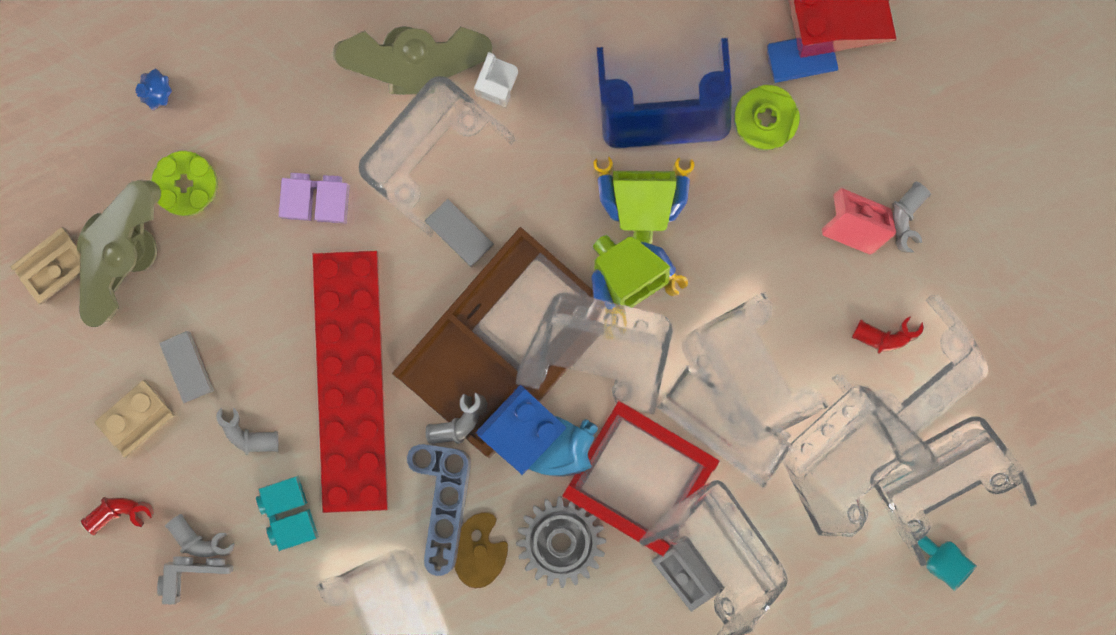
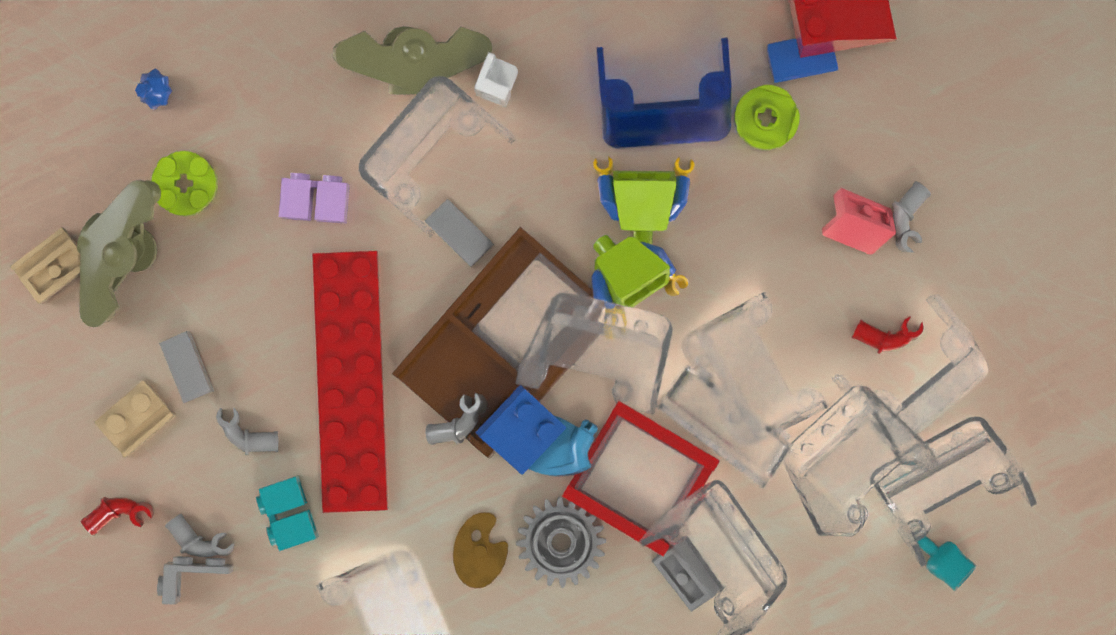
(440, 509): sand blue beam -> none

